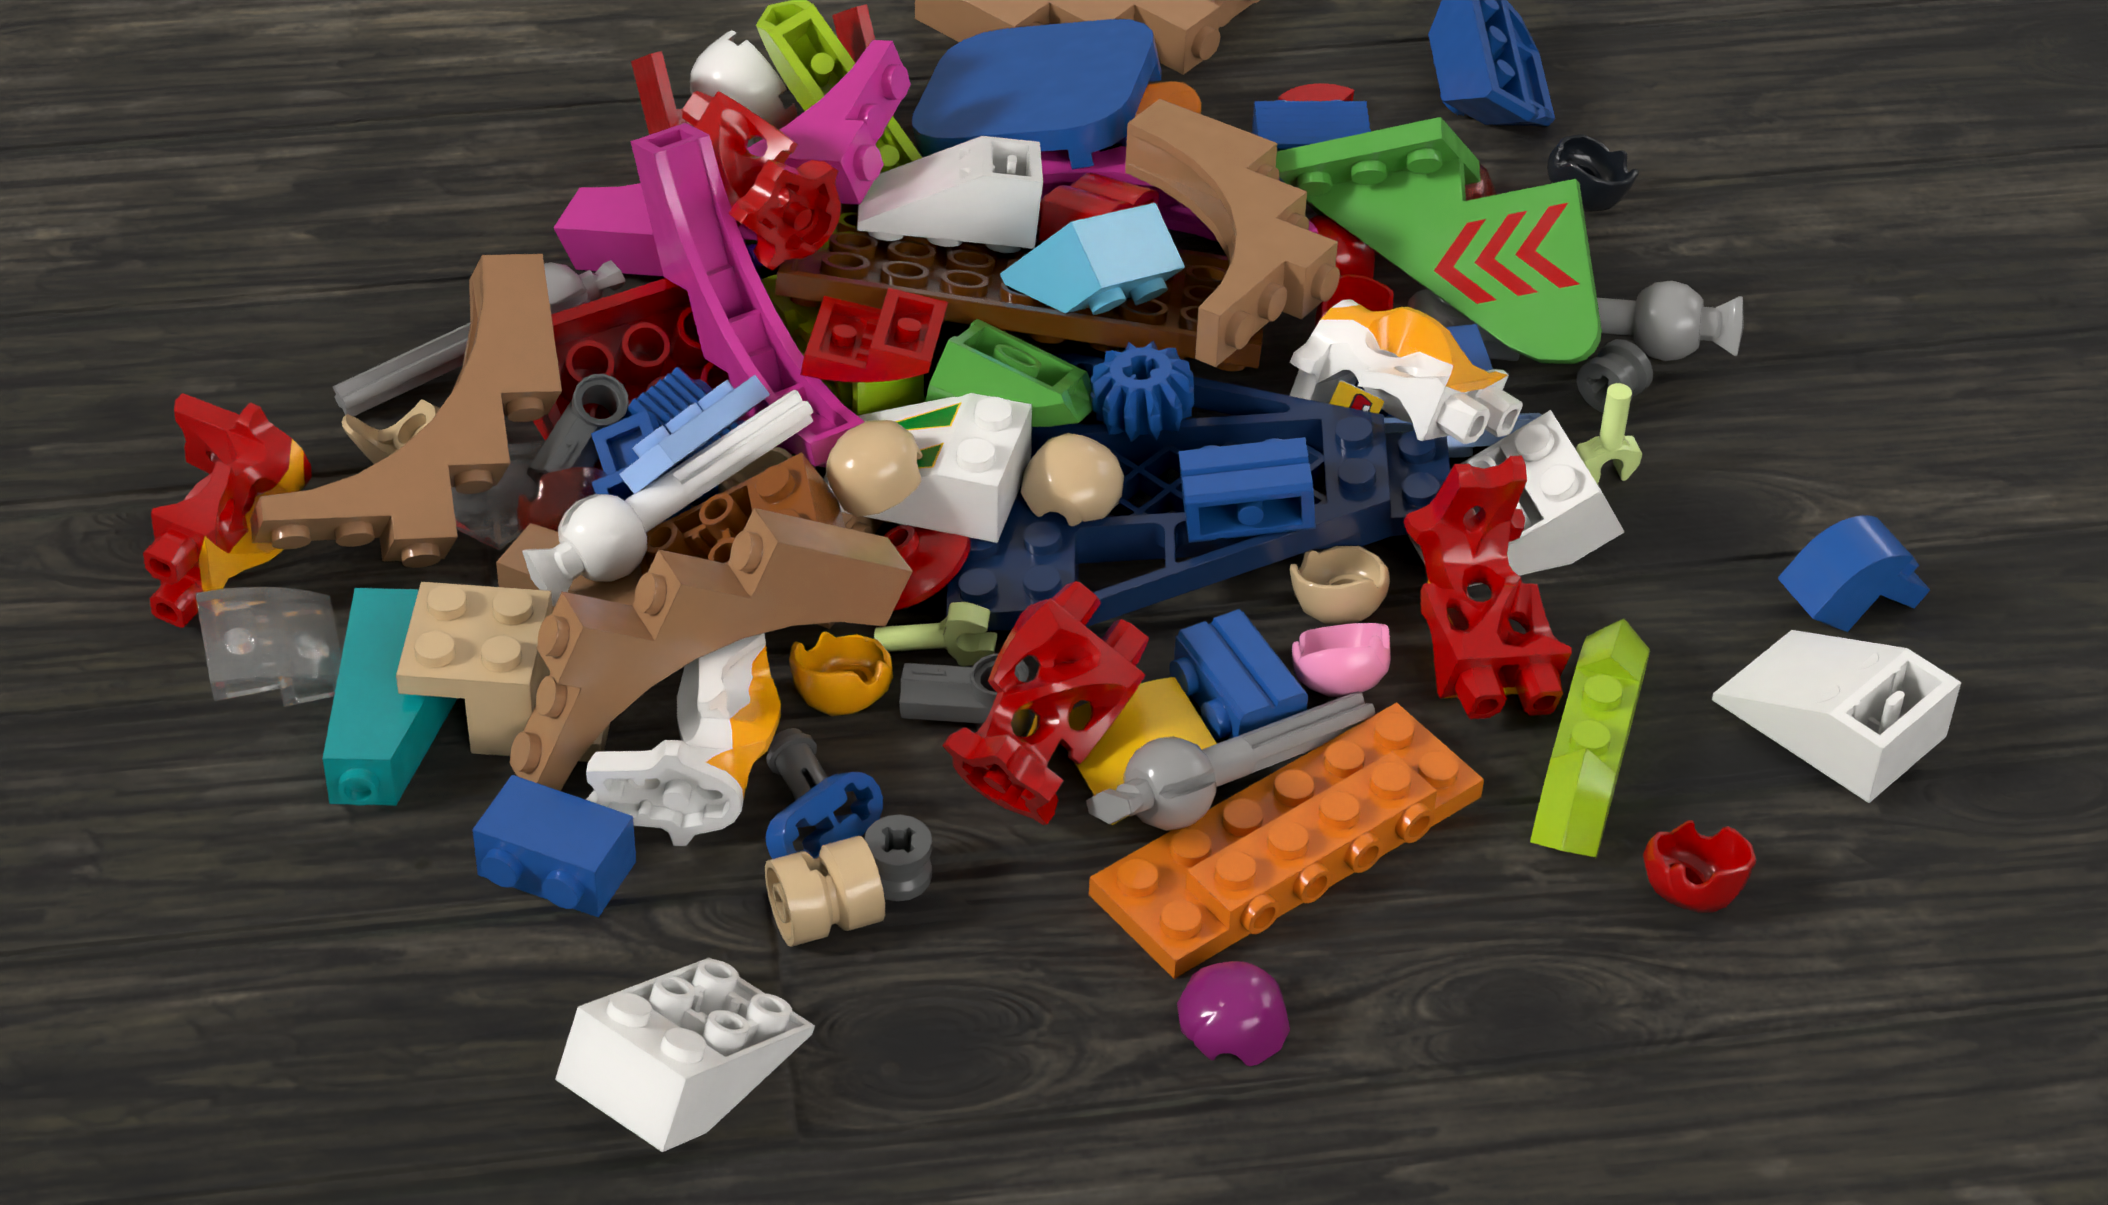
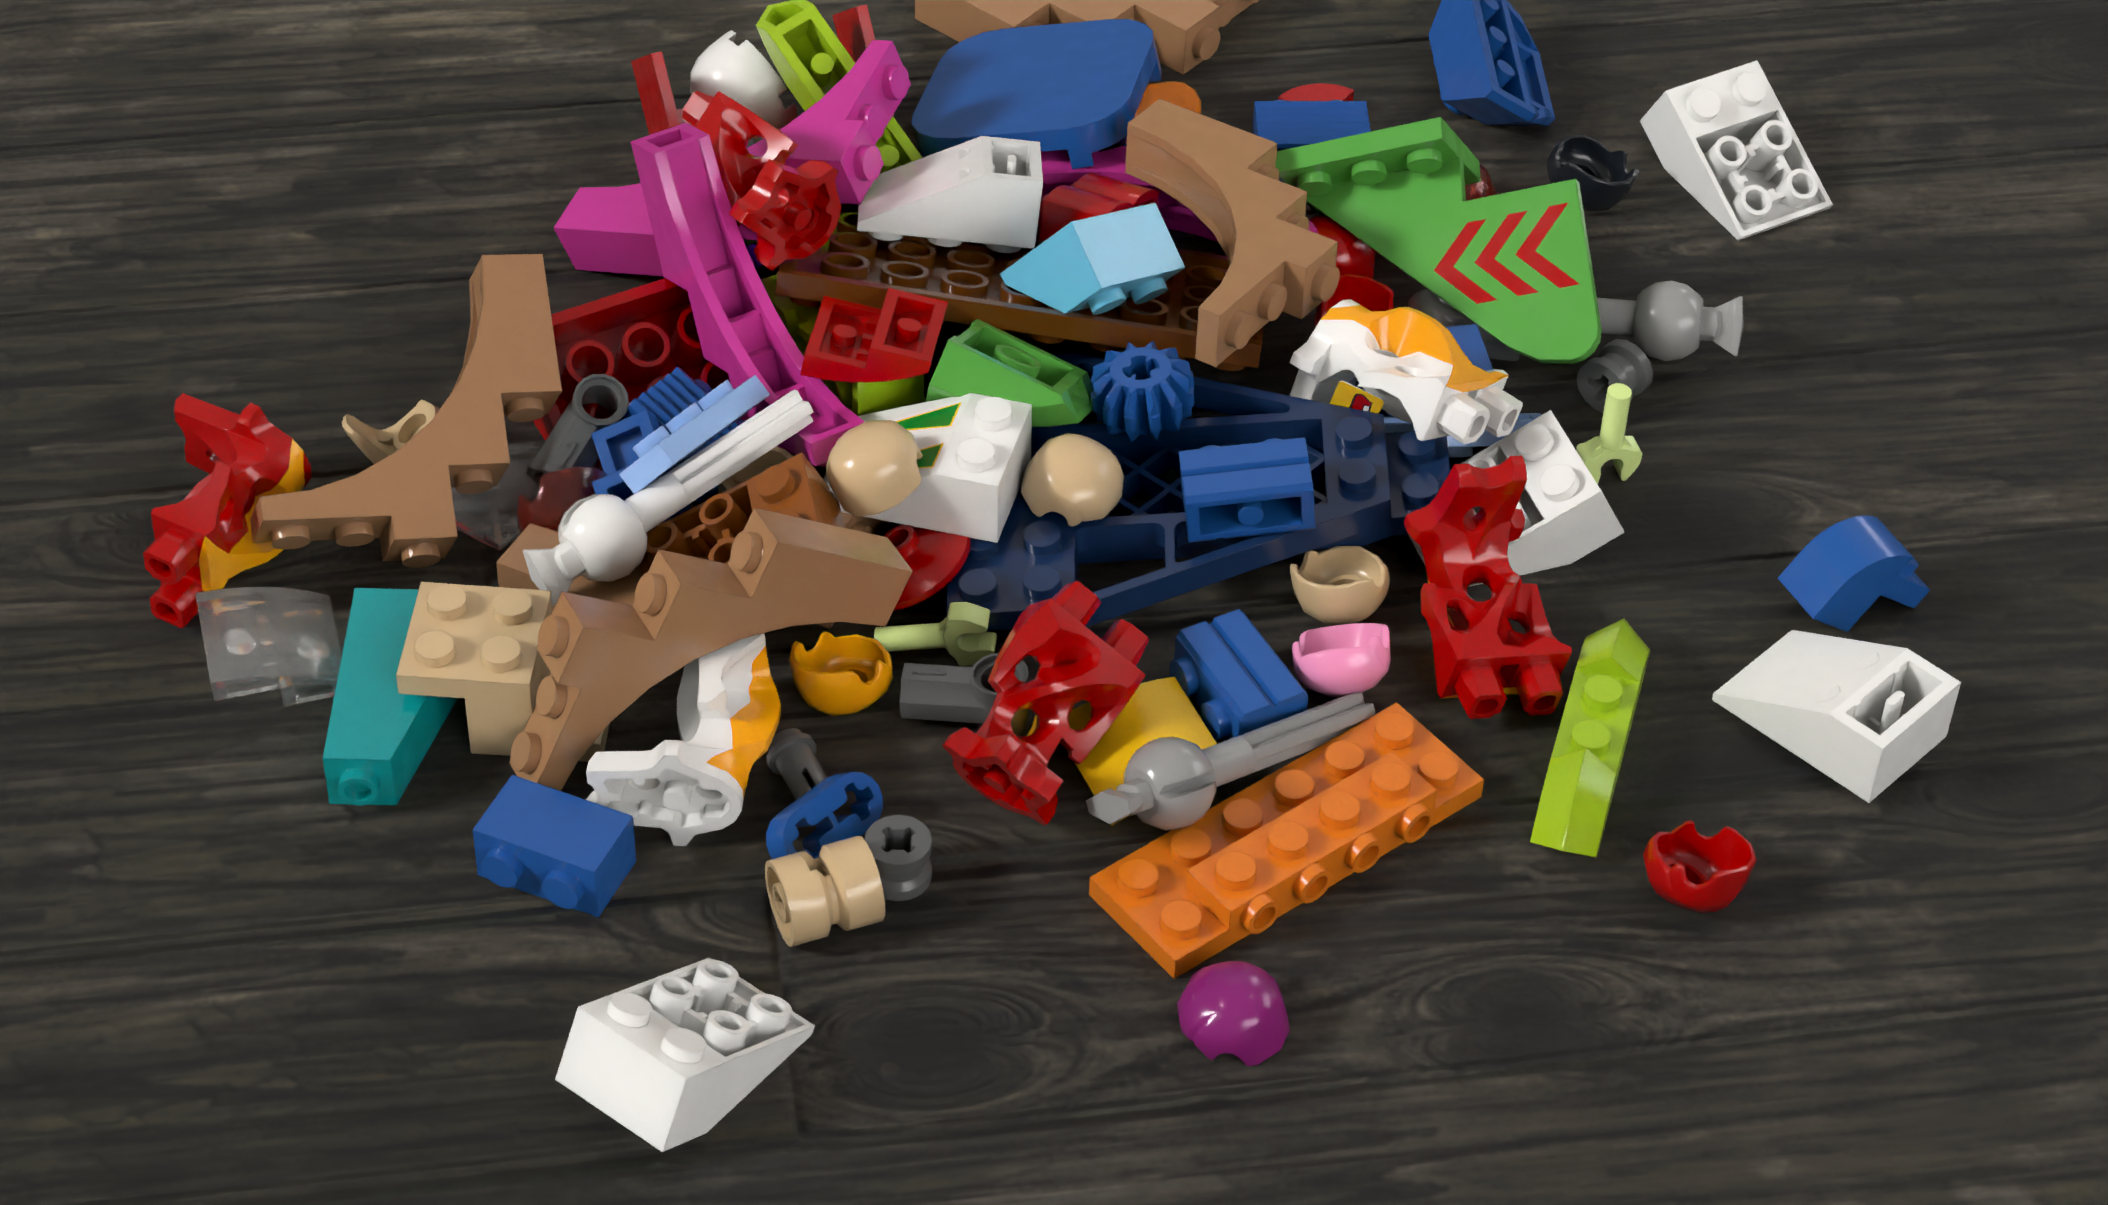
(448, 351): light grey piece -> none
(1735, 151): none -> white slope

